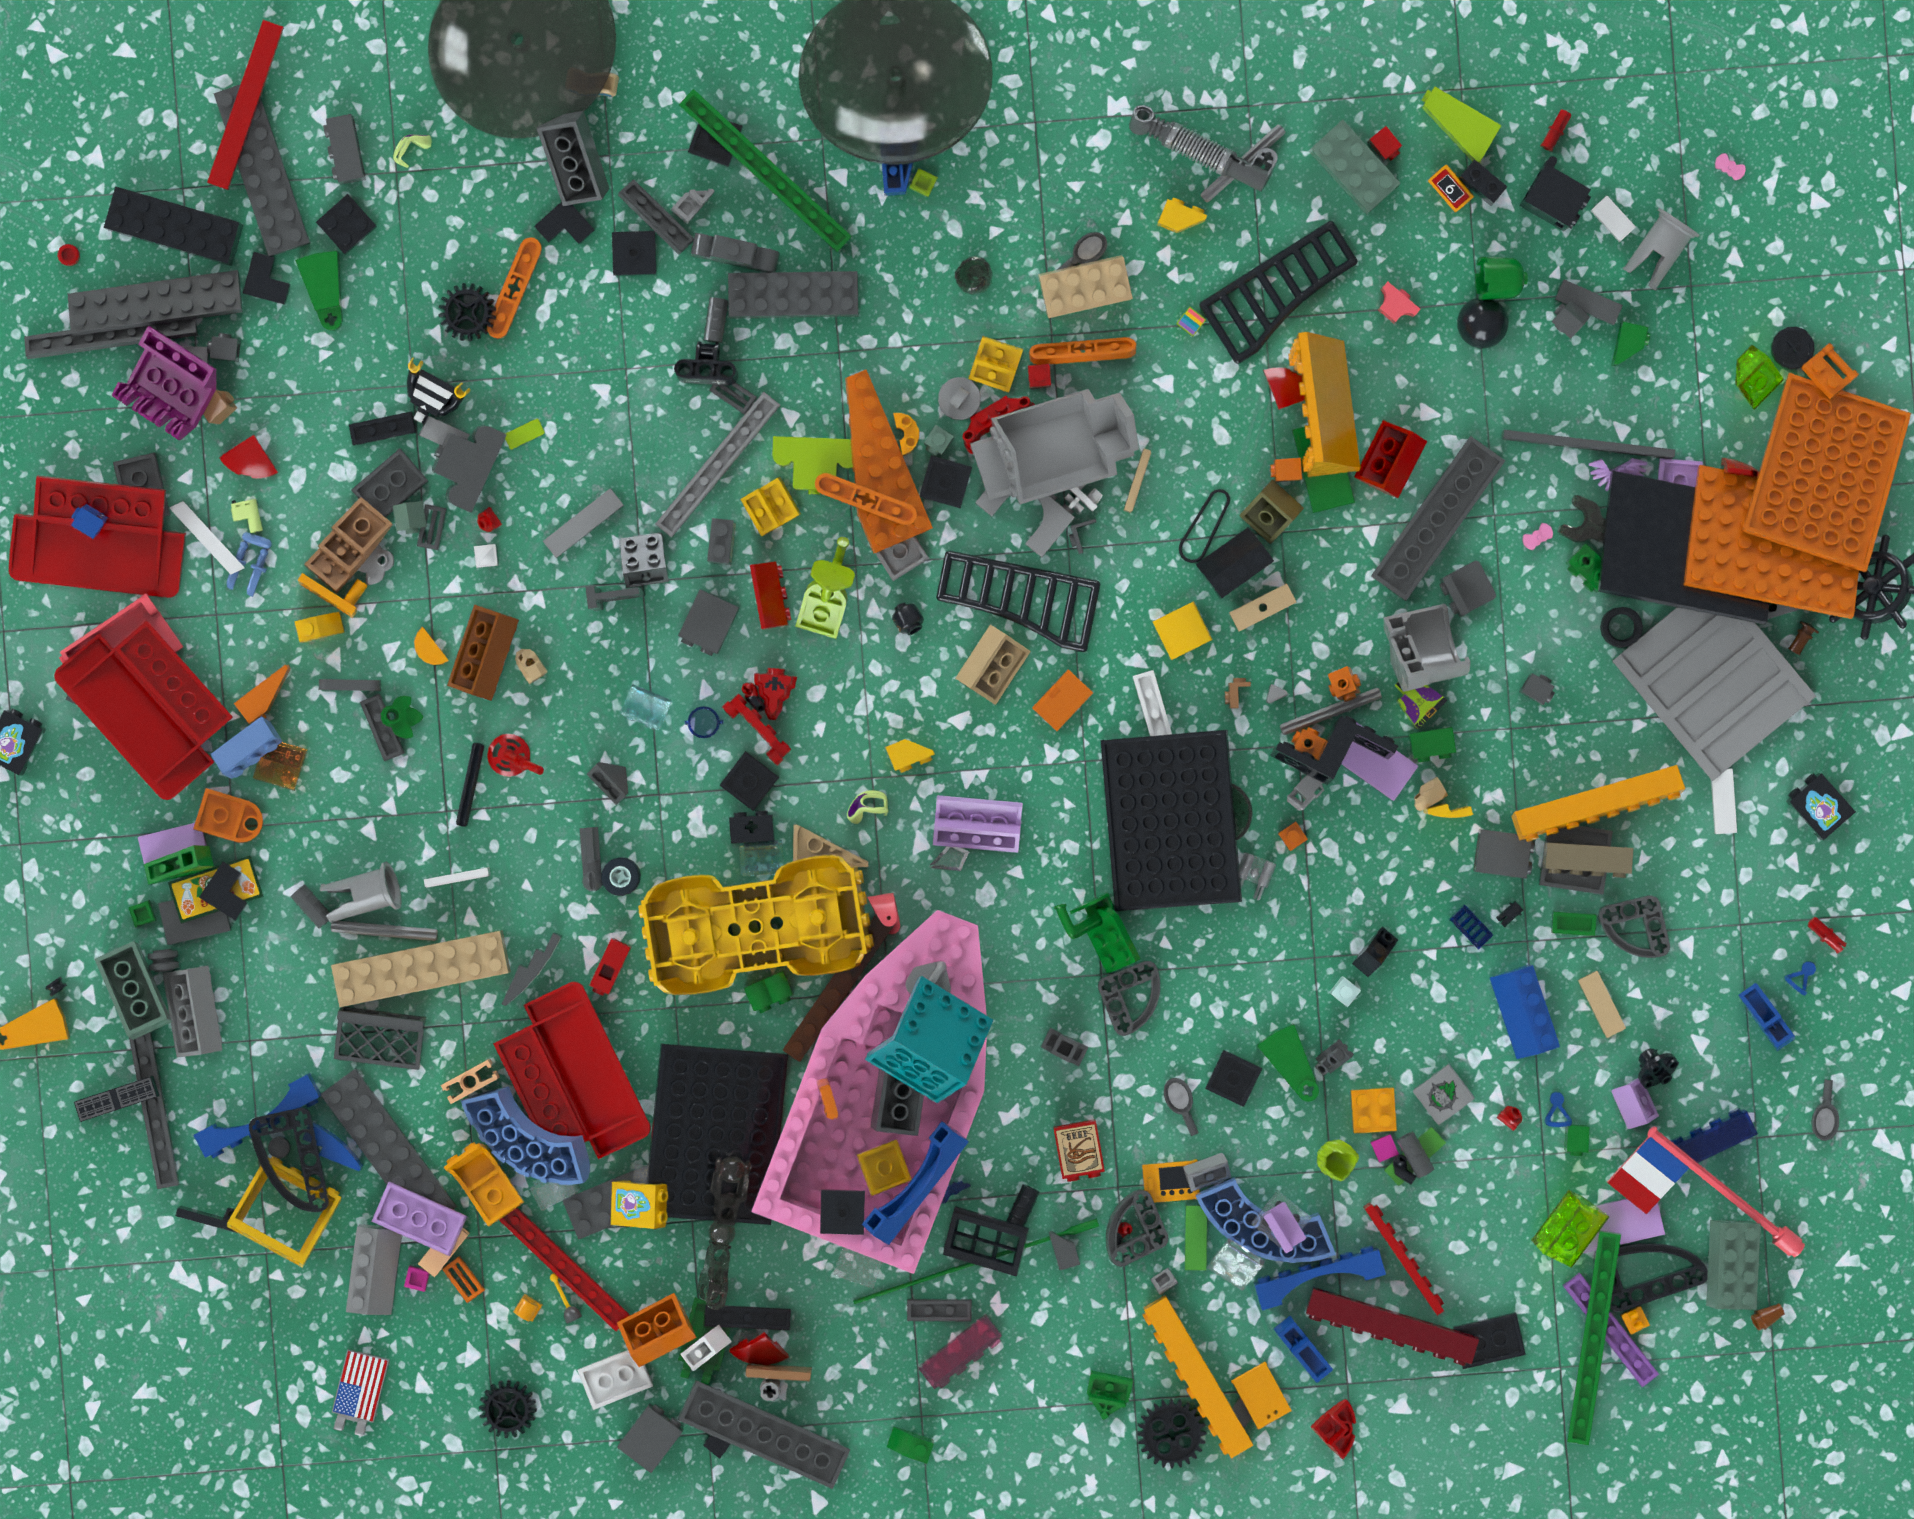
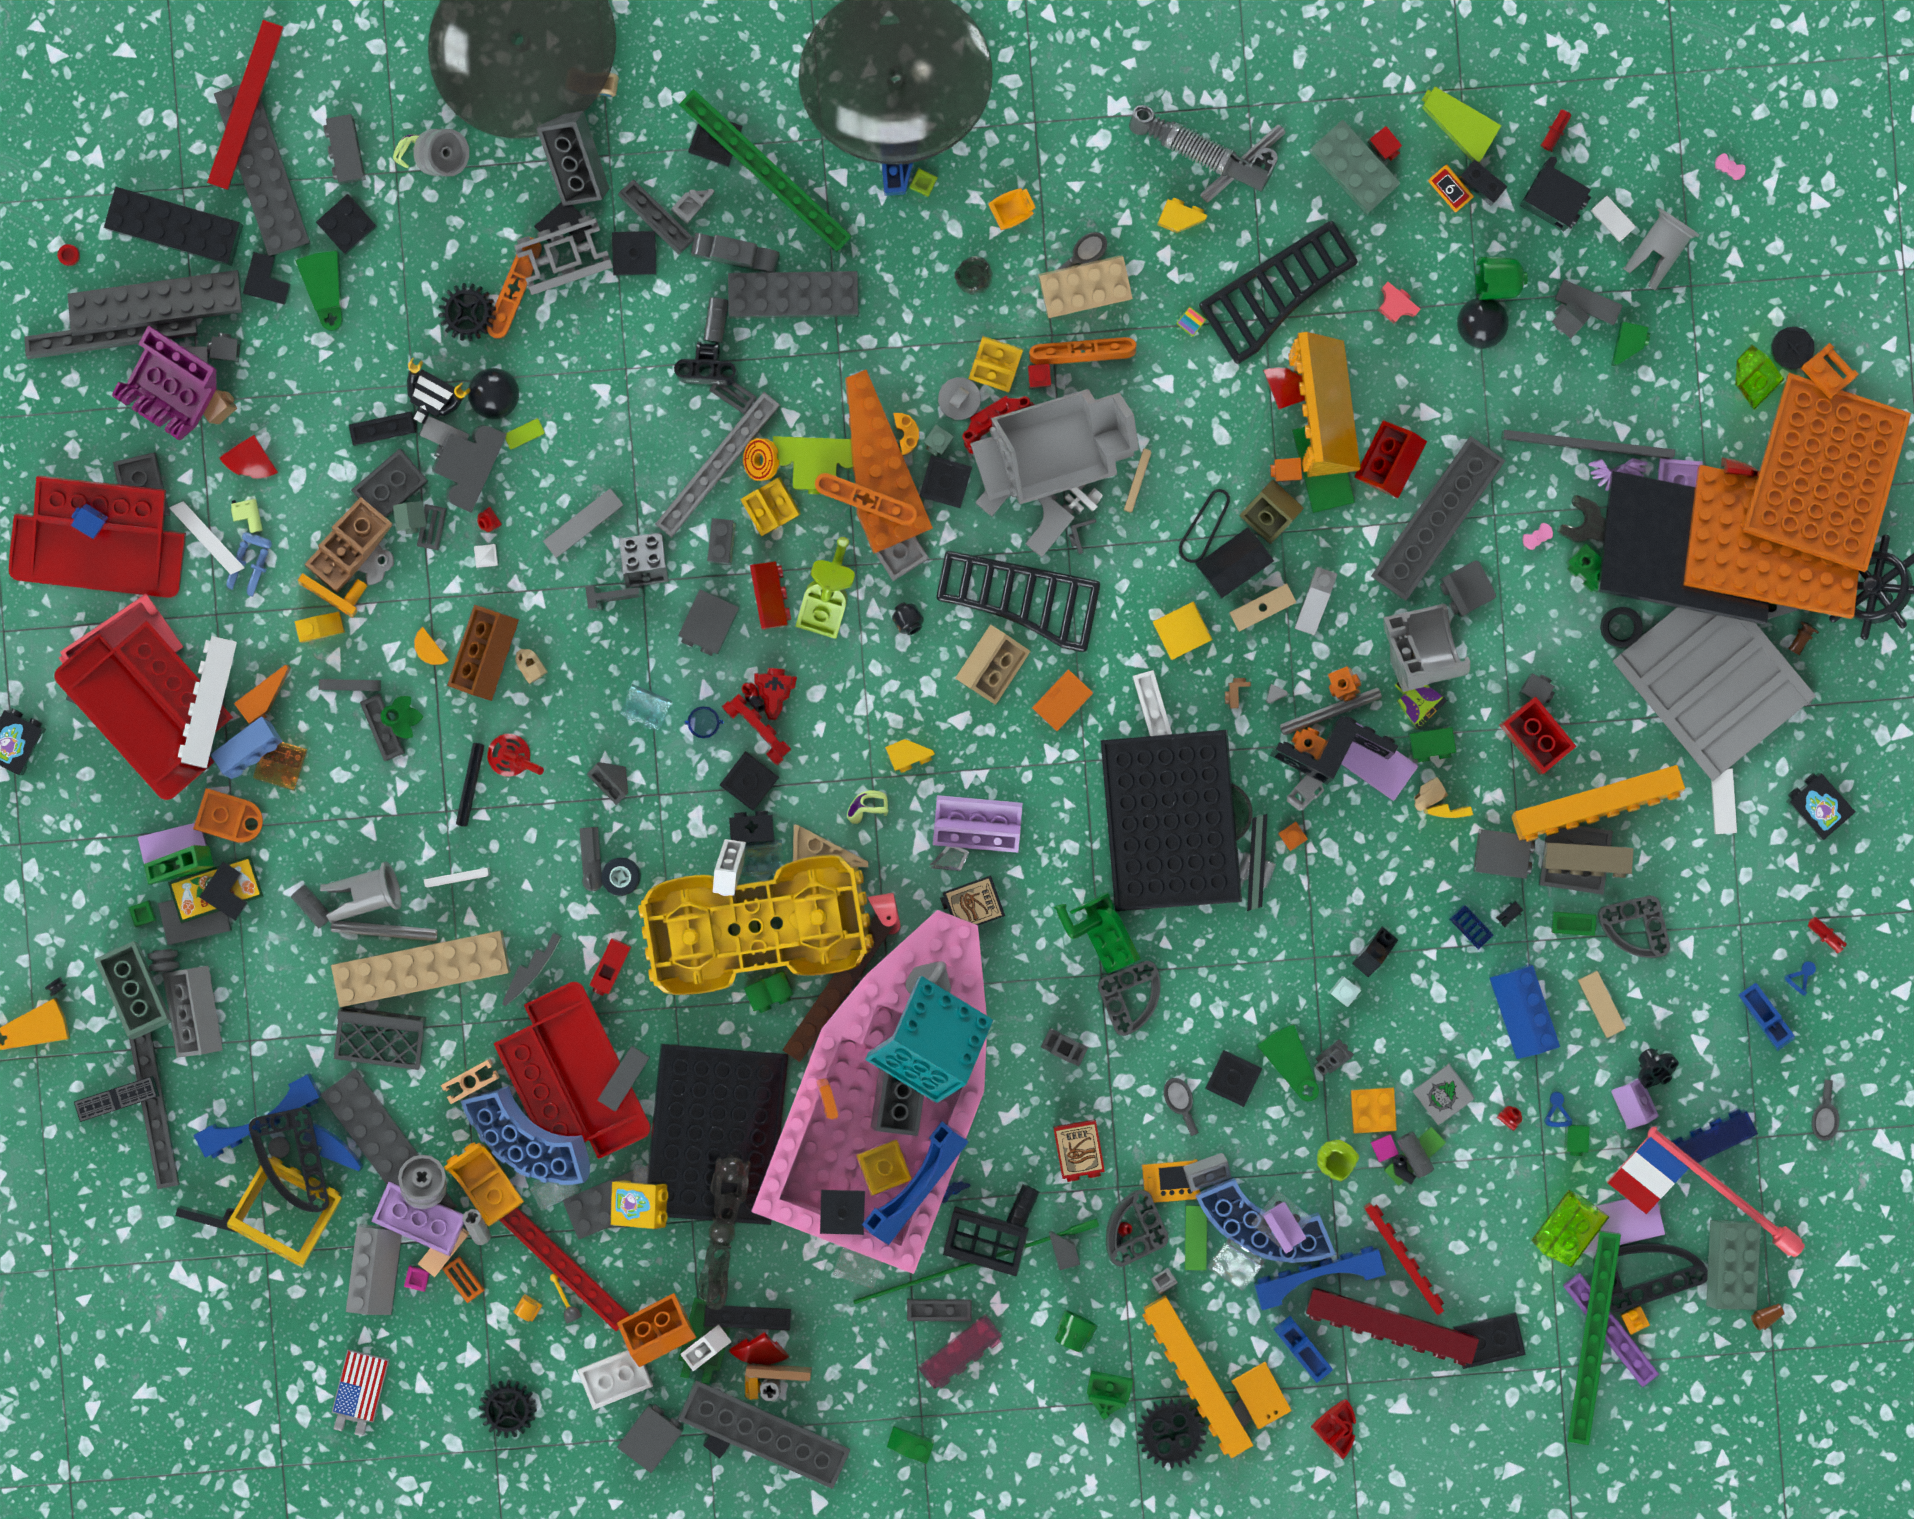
(208, 702): none -> white brick
(411, 1179): none -> light grey wheel
(441, 152): none -> light grey wheel
(476, 1227): none -> light grey axle
(493, 393): none -> black piece
(568, 271): none -> light grey fence
(623, 1078): none -> dark grey tile
(729, 867): none -> white brick
(752, 463): none -> light orange tile
(752, 1387): none -> light orange plate
(974, 901): none -> brick
(1012, 208): none -> light orange piece
(1074, 1331): none -> green piece
(1257, 862): none -> sticker
(1315, 600): none -> light grey slope
(1537, 735): none -> red slope

